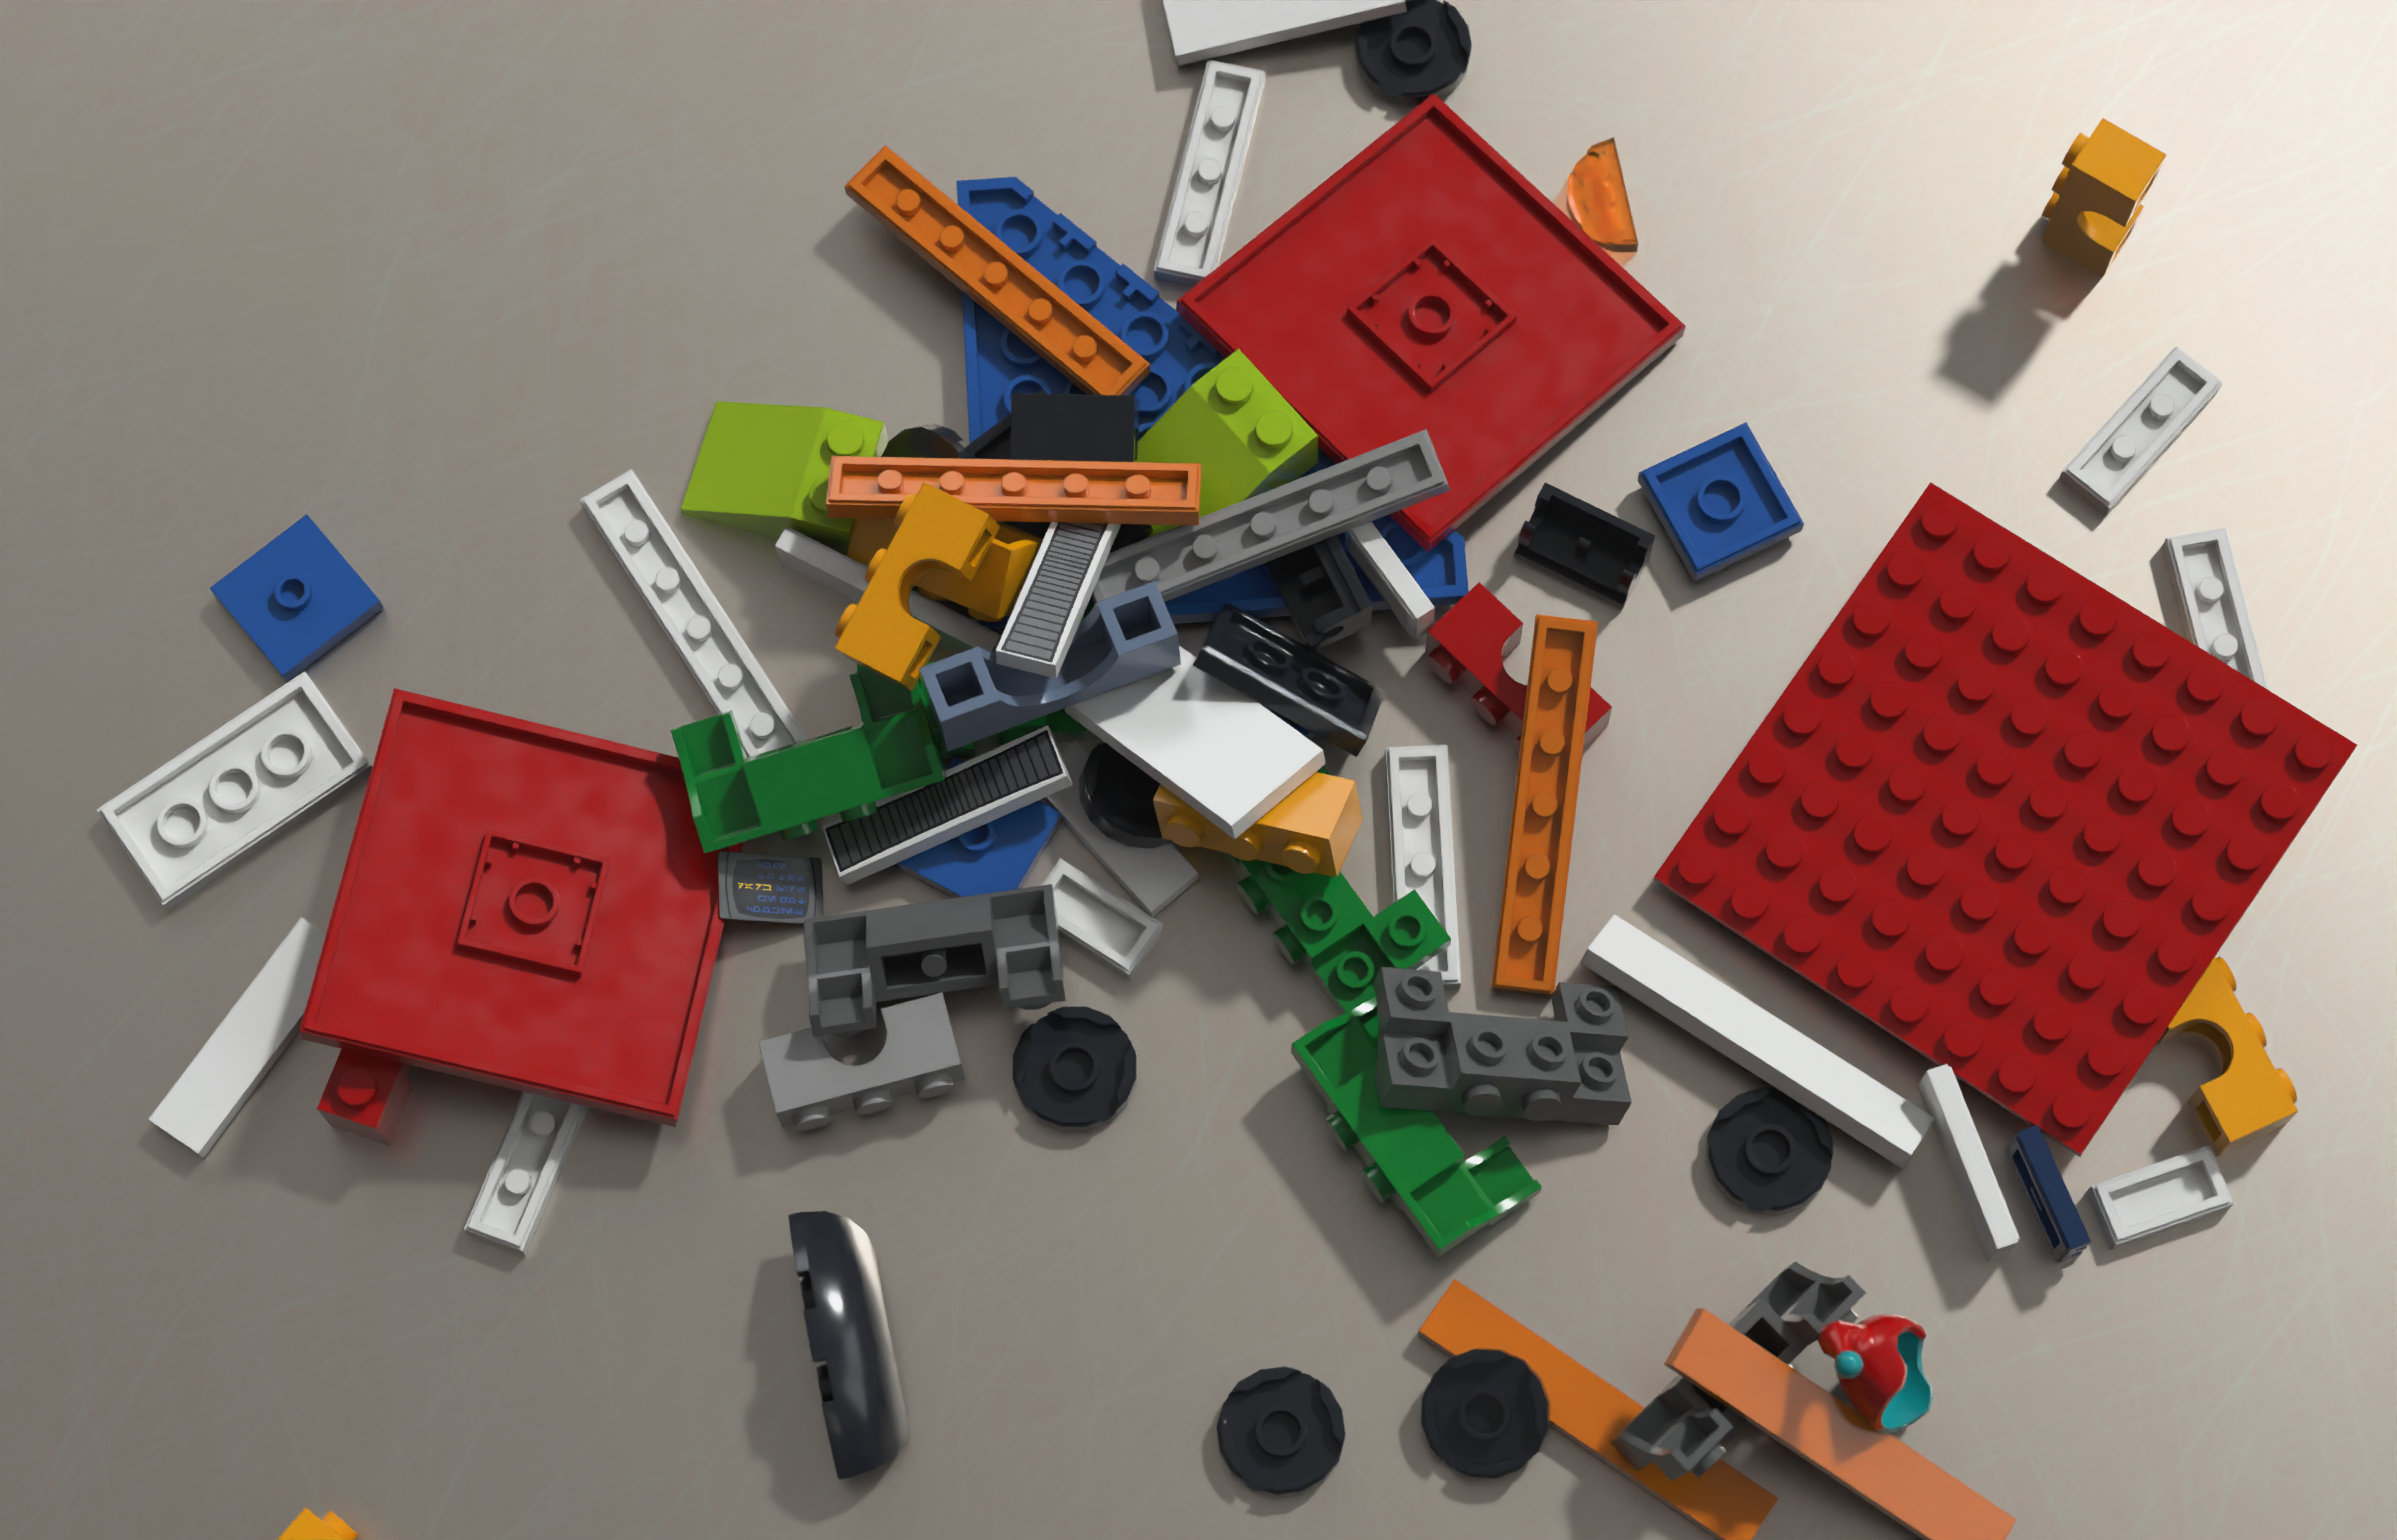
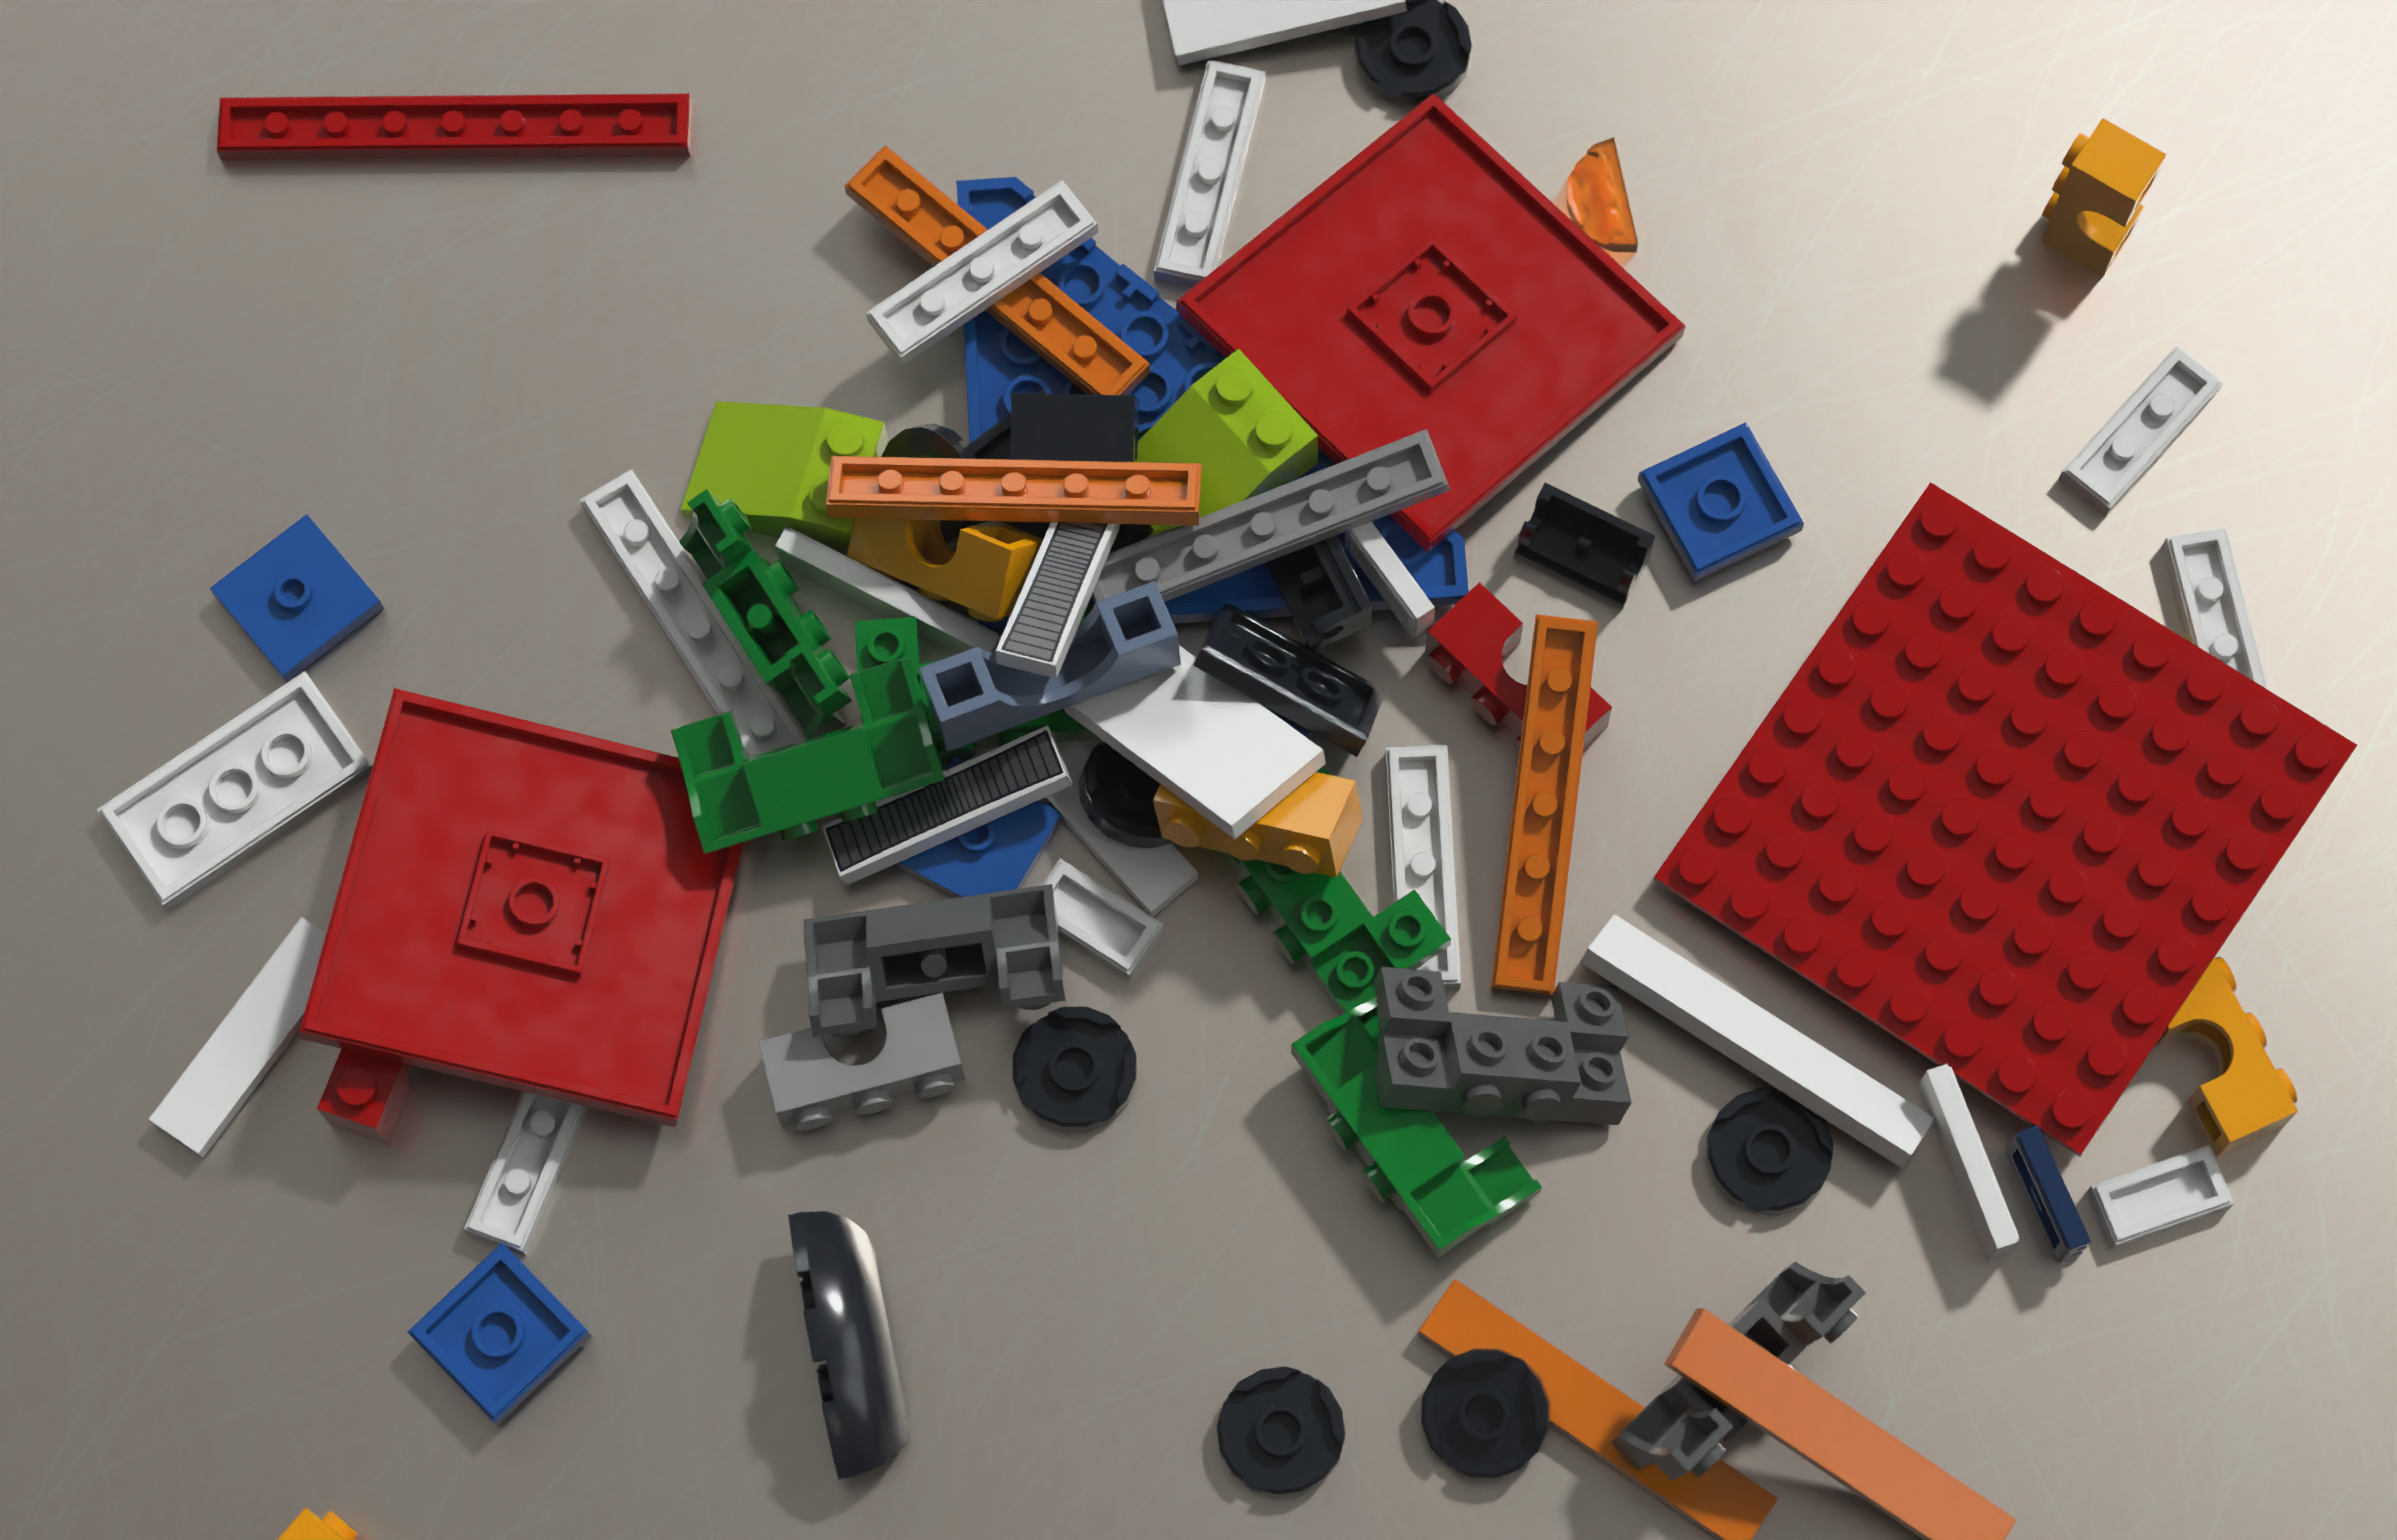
(454, 126): none -> red tile
(499, 1334): none -> blue plate
(765, 617): none -> green bracket
(769, 887): sticker -> none
(931, 536): light orange arch -> none
(982, 272): none -> white tile
(1880, 1368): red piece -> none

